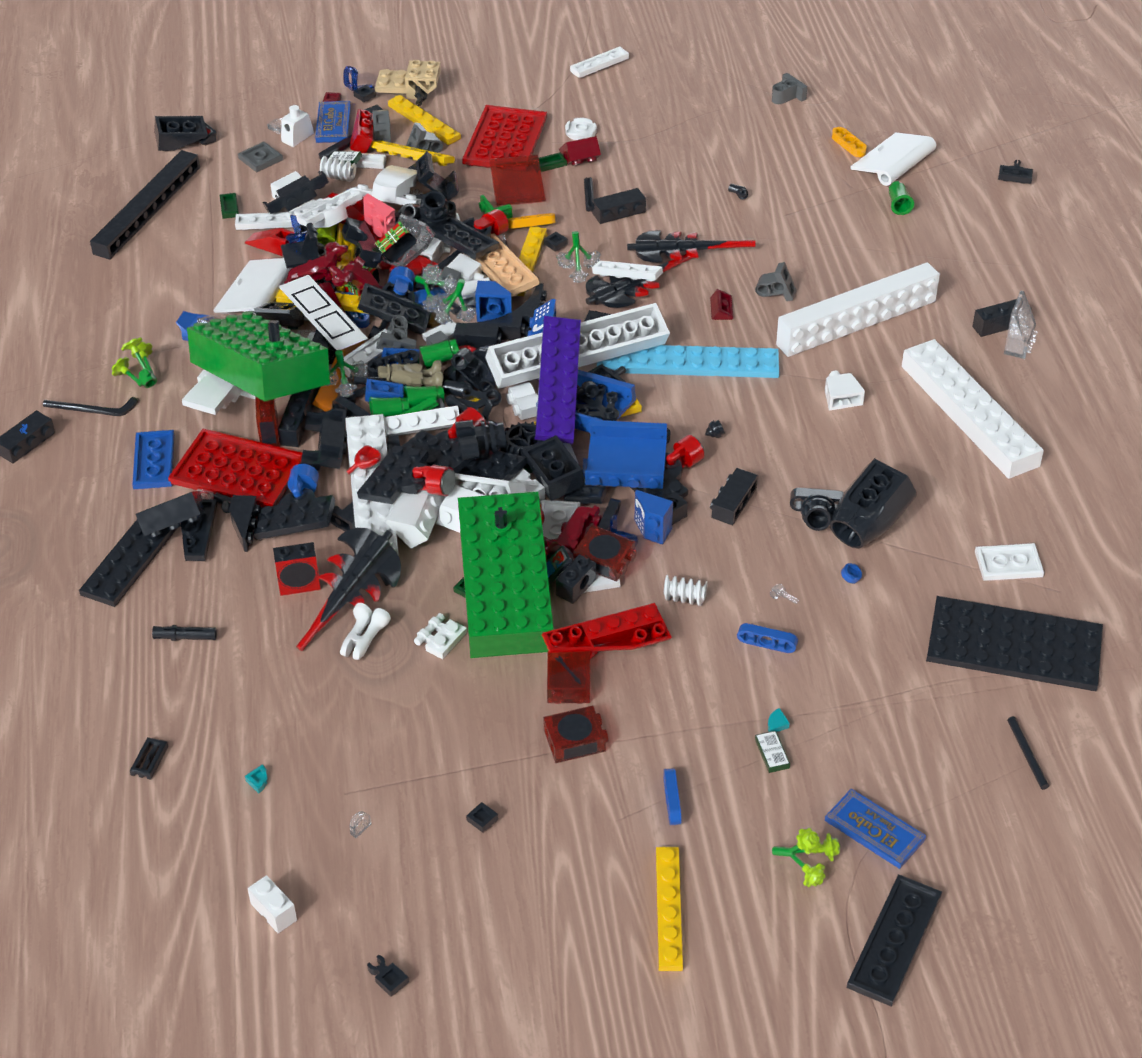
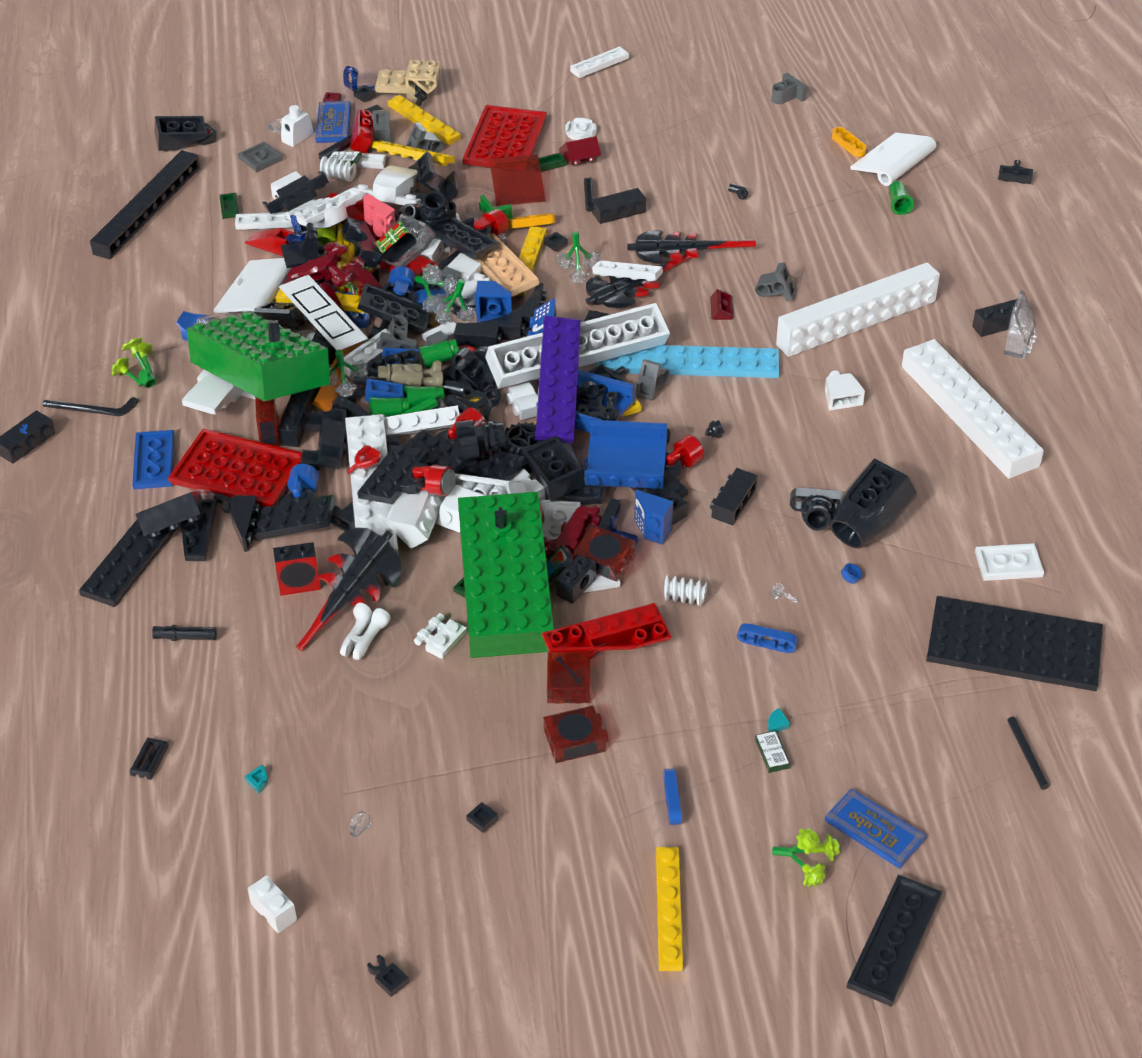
(650, 378): none -> dark grey tile

